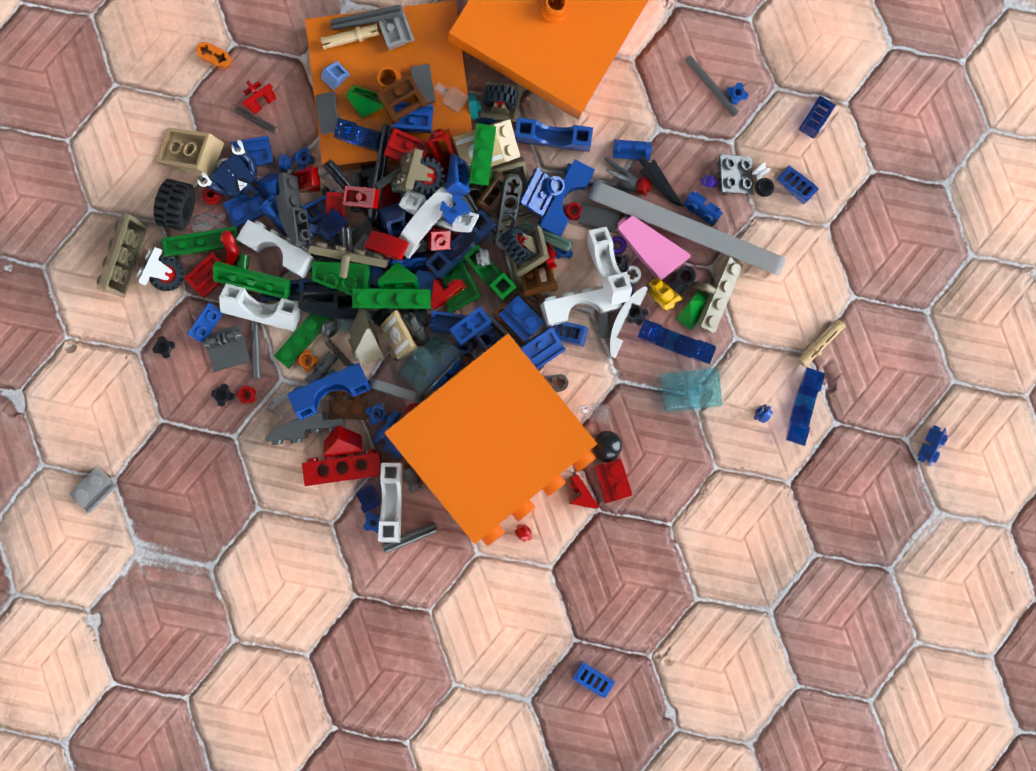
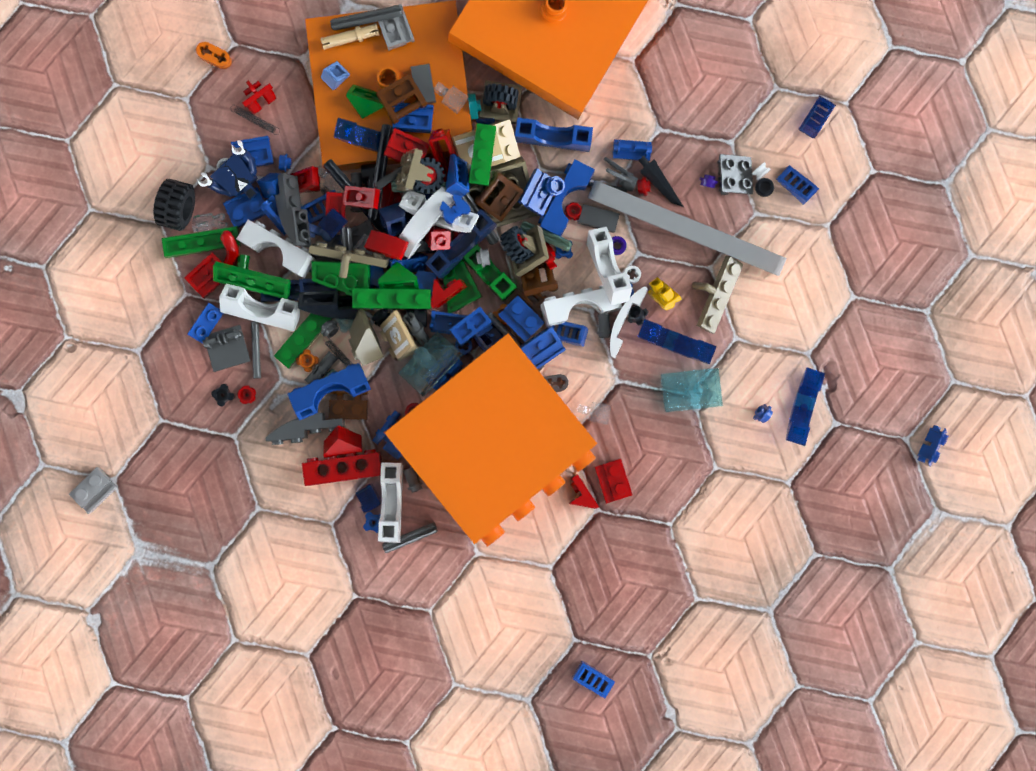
(122, 256): dark tan slope -> none
(162, 272): plate -> none
(163, 342): black plate -> none
(190, 151): tan slope -> none
(211, 201): red plate -> none
(304, 152): blue plate -> none
(327, 111): dark grey slope -> none
(371, 412): blue plate -> none
(395, 391): light grey beam -> none
(508, 211): dark grey beam -> none
(523, 532): red plate -> none
(608, 446): black hair -> none
(623, 260): black plate -> none
(652, 248): bright pink slope -> none
(677, 283): black piece -> none
(693, 310): green slope -> none
(709, 213): blue hinge -> none
(712, 86): dark grey bar -> none
(731, 91): blue plate -> none
(814, 349): tan pin -> none

